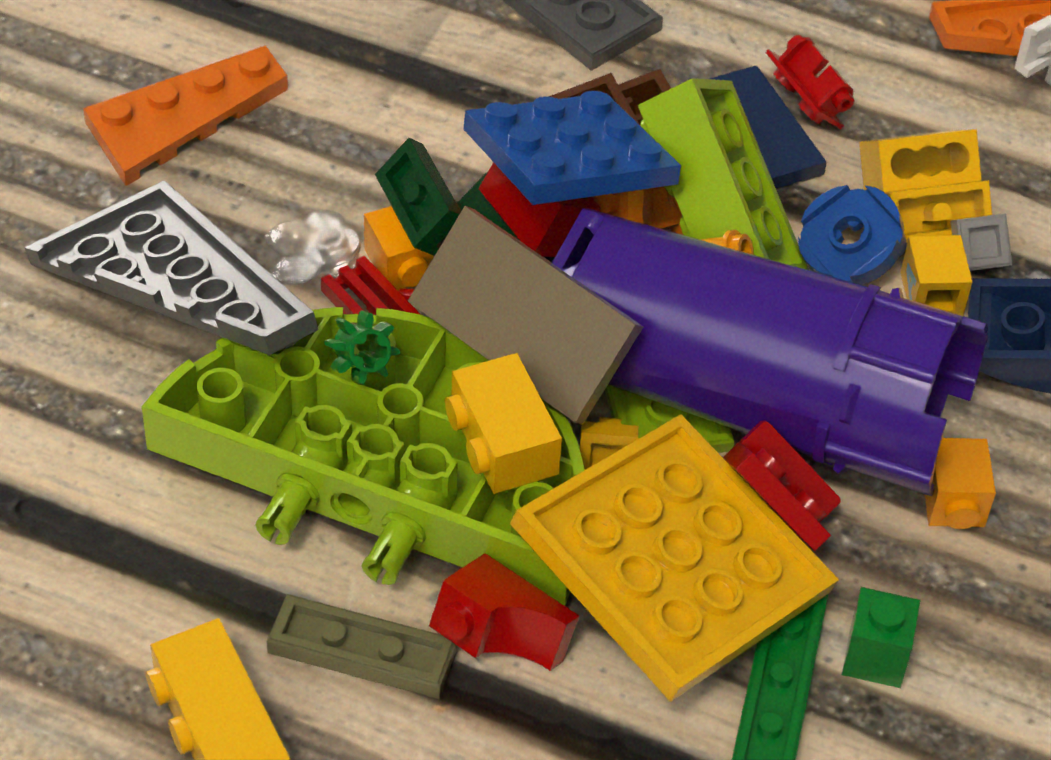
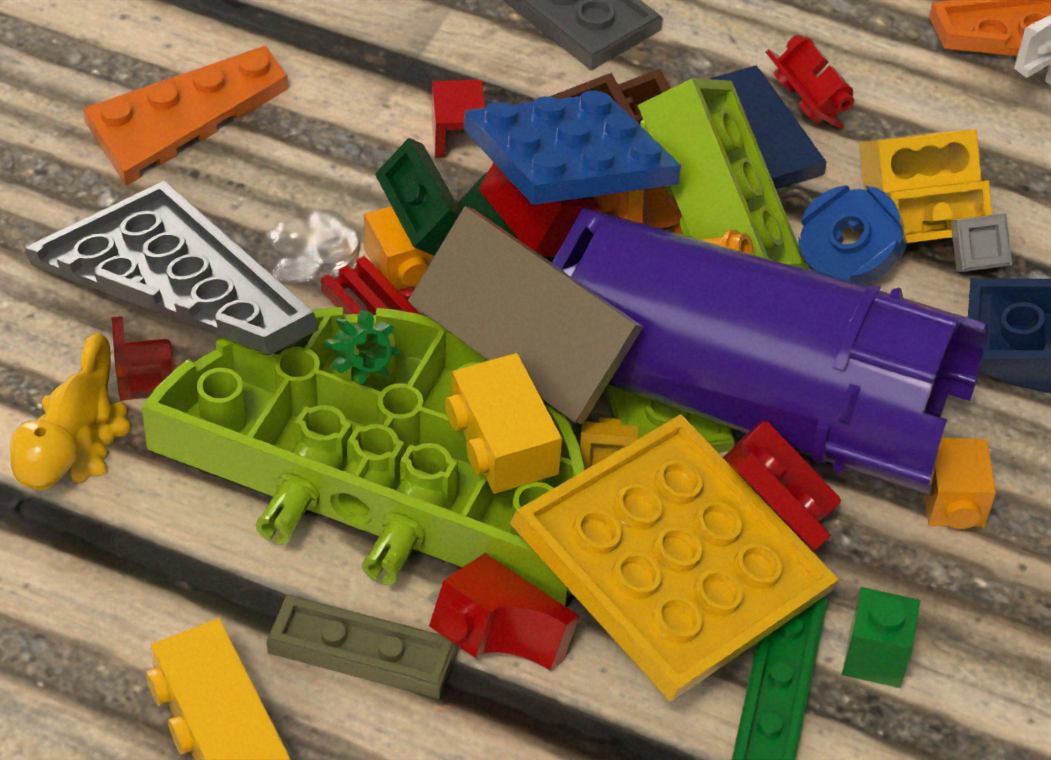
(74, 425): none -> yellow animal
(139, 364): none -> clear red panel
(449, 106): none -> red panel
(937, 272): yellow brick -> none

